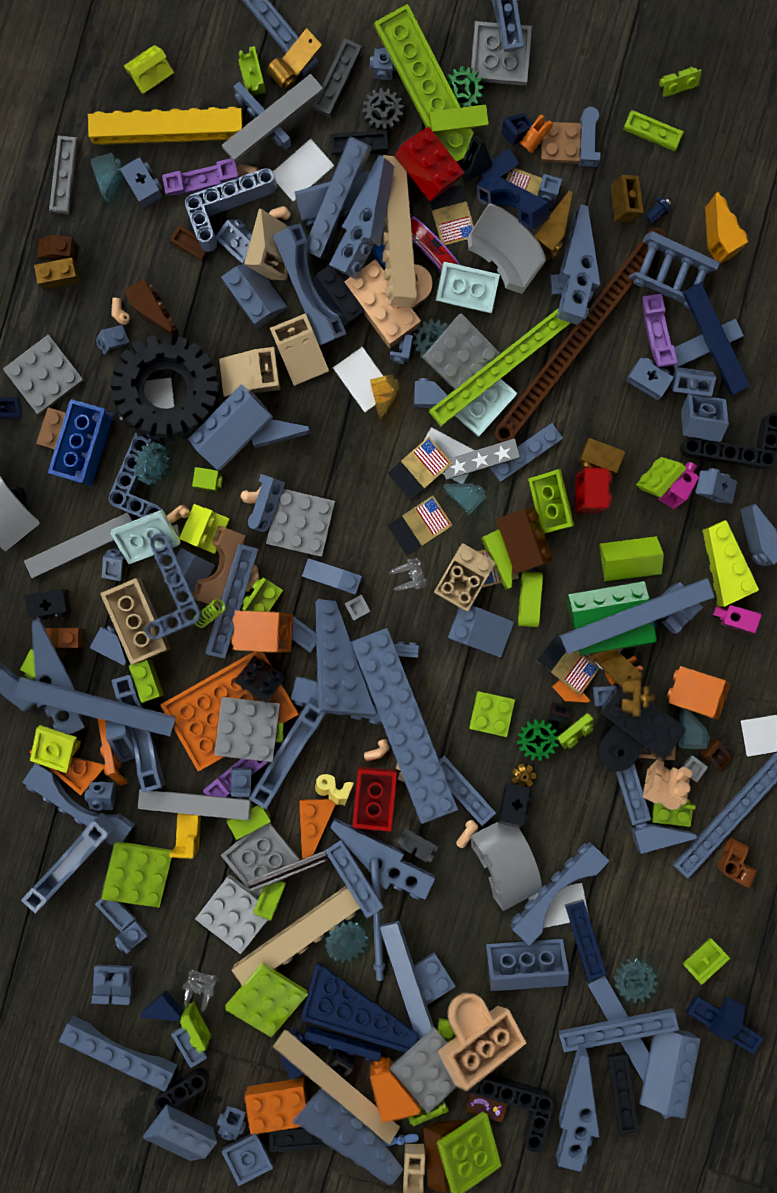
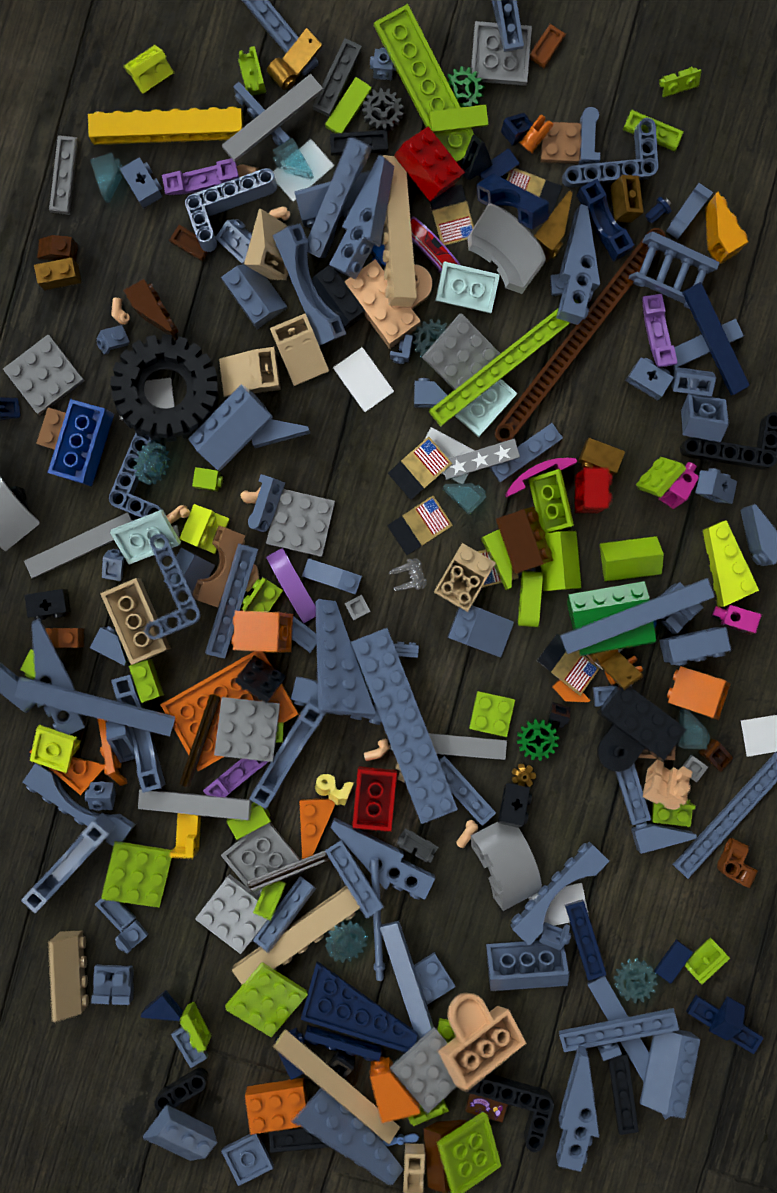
(68, 974): none -> tan slope
(88, 1040): sand blue arch -> none
(191, 985): clear piece -> none
(199, 741): none -> dark brown axle
(212, 610): lime piece -> none
(231, 1123): sand blue brick -> none
(241, 782): sand blue bracket -> none
(284, 914): none -> sand blue tile
(291, 160): none -> clear light blue slope
(292, 585): none -> medium lavender slope
(348, 106): none -> lime tile
(384, 393): clear yellow slope -> none
(468, 746): none -> light grey tile
(547, 45): none -> dark orange tile
(549, 189): sand blue bracket -> none
(555, 936): none -> sand blue bracket
(559, 463): none -> dark pink slope
(564, 569): none -> lime slope
(580, 728): lime plate -> none
(609, 1051): none -> sand blue plate
(611, 234): none -> dark blue arch
(618, 167): none -> sand blue beam
(633, 706): pearl gold hips -> none
(673, 961): none -> dark blue tile
(689, 210): none -> sand blue leg
(695, 646): none -> sand blue brick

